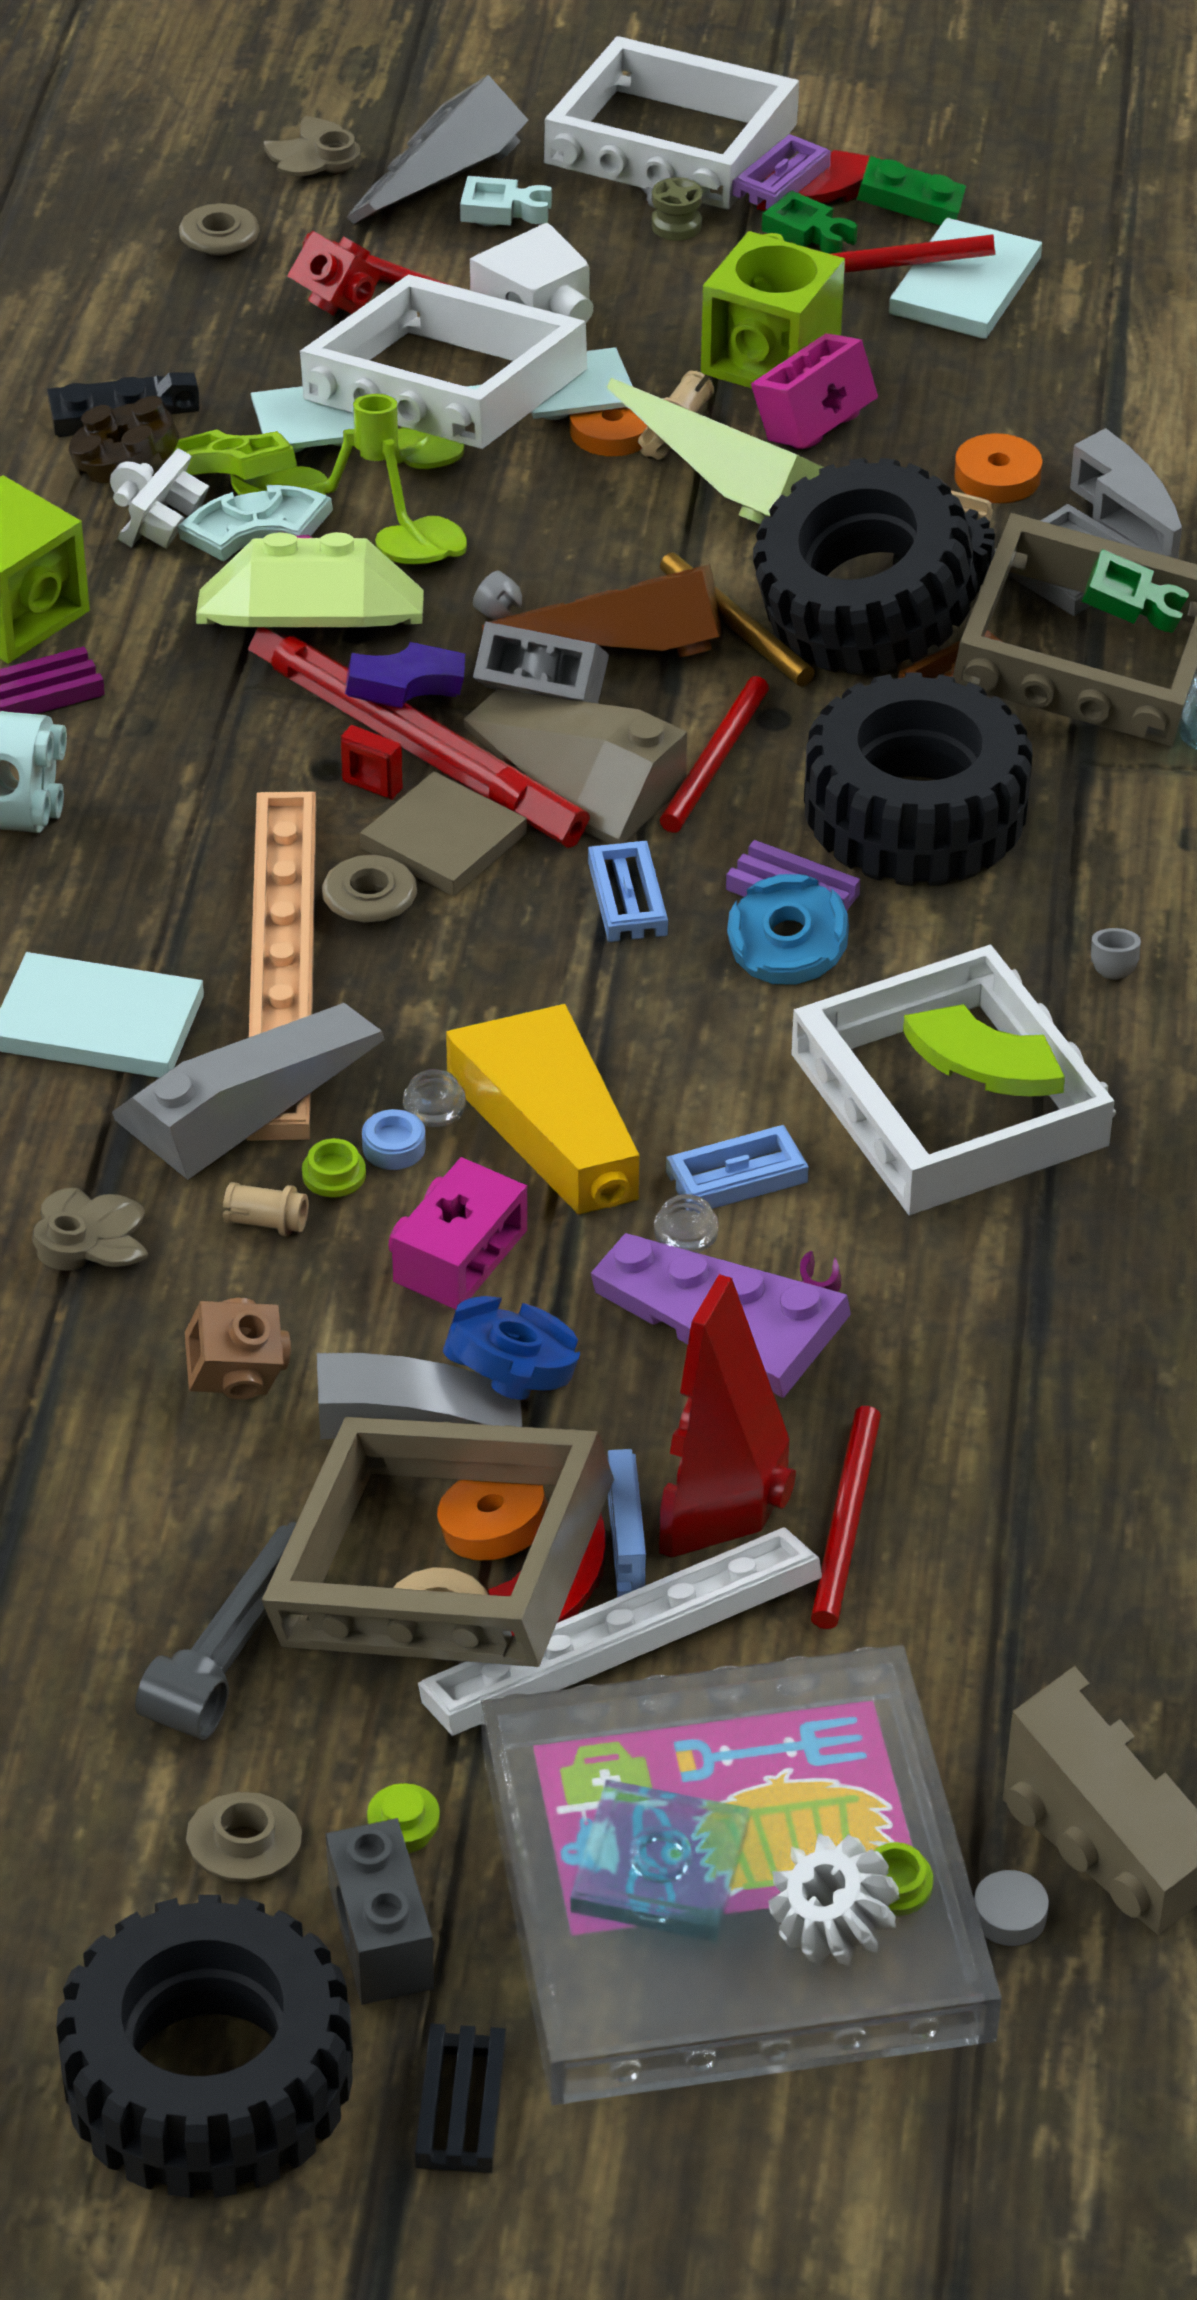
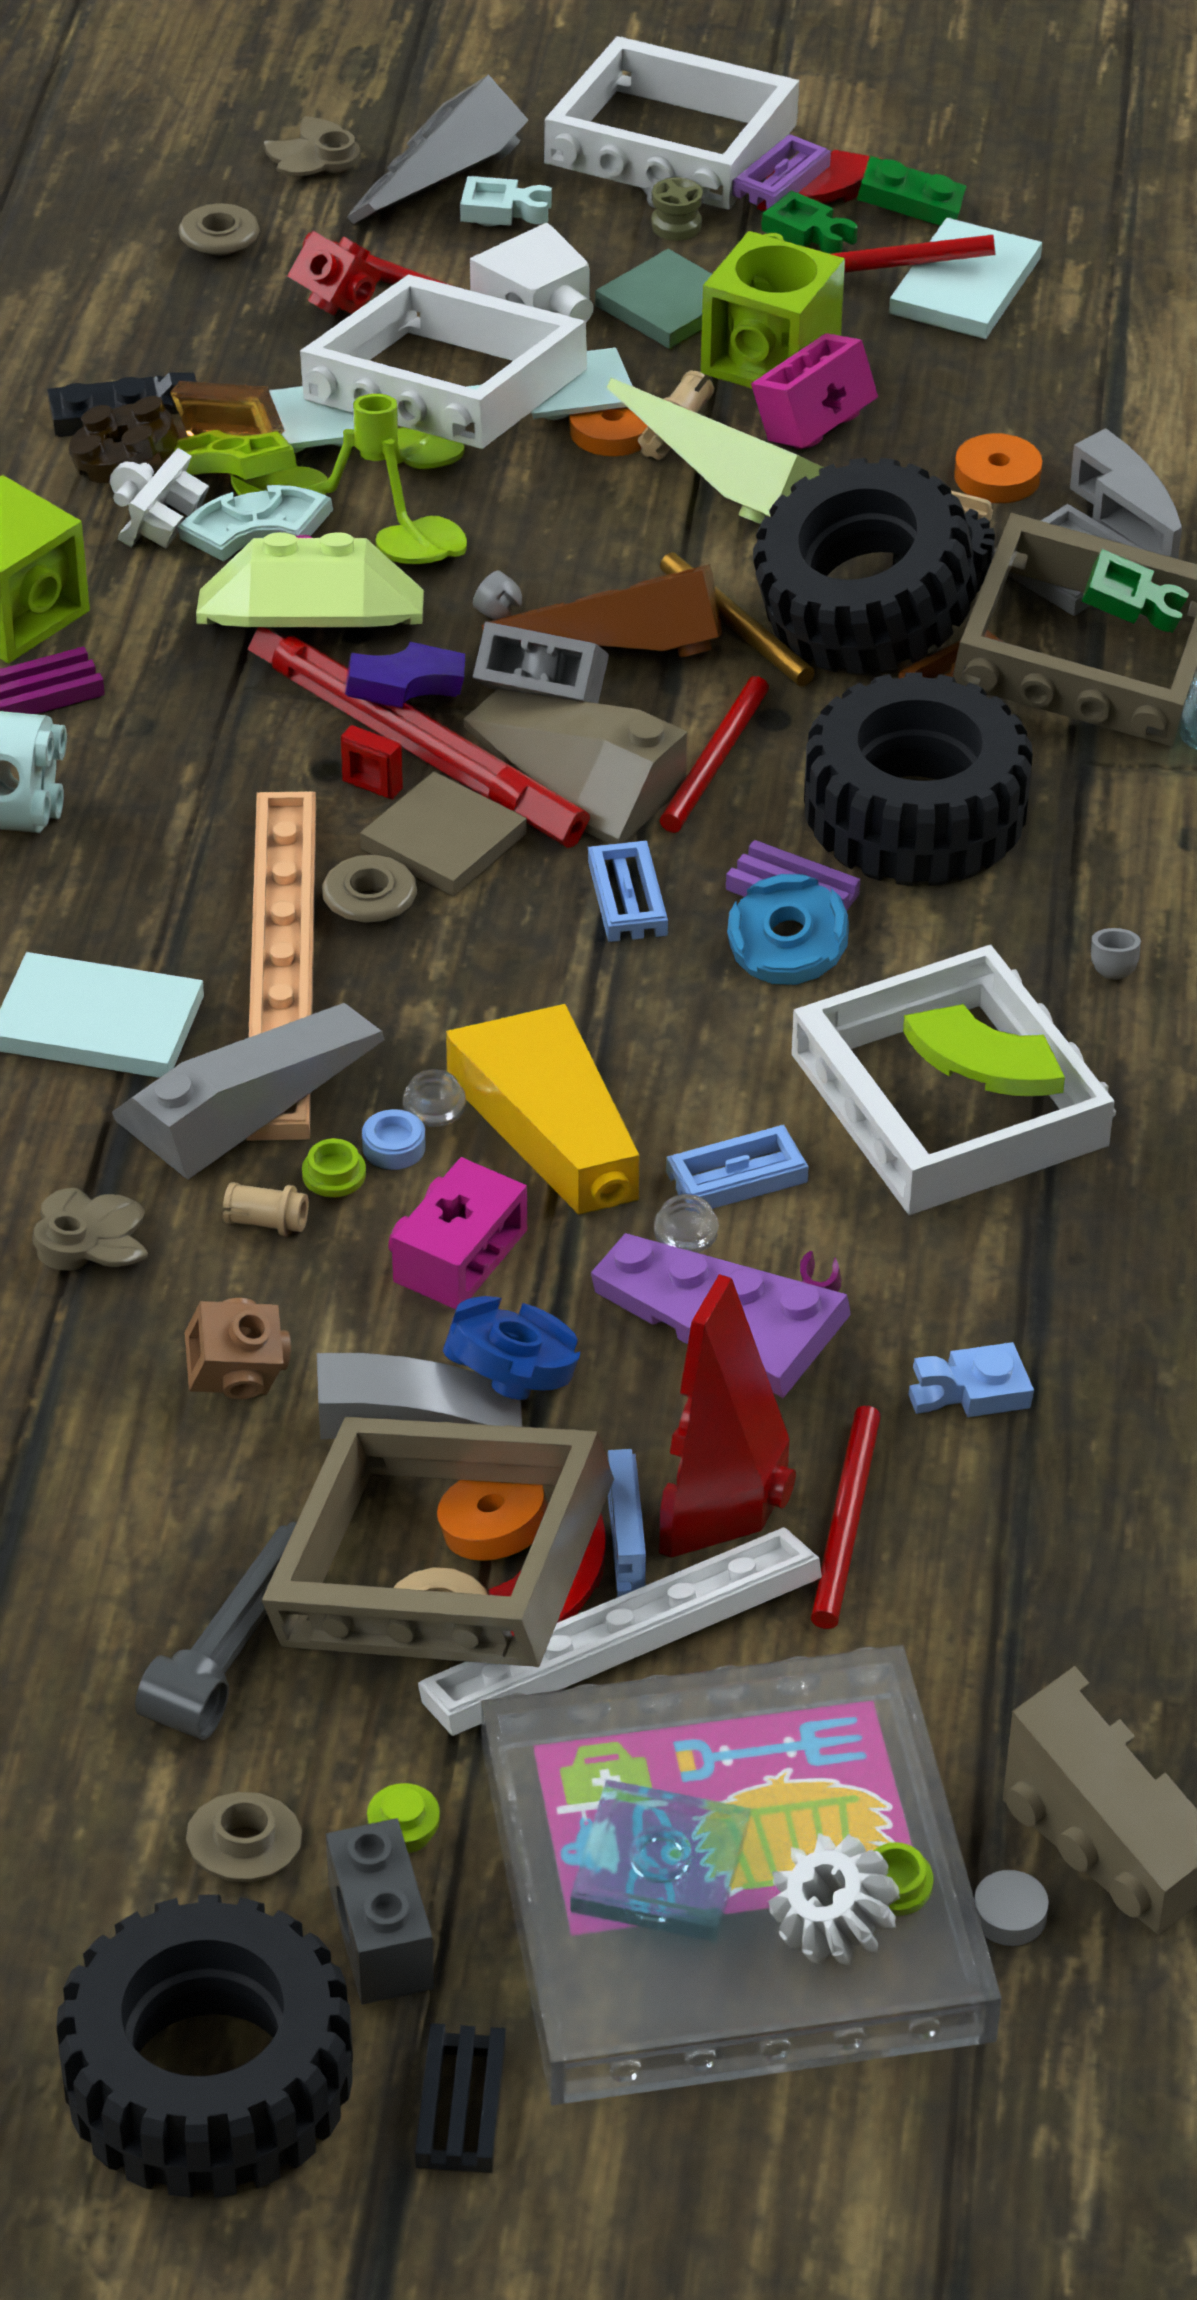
(226, 407): none -> clear orange tile
(658, 298): none -> sand green tile
(979, 1378): none -> light blue plate

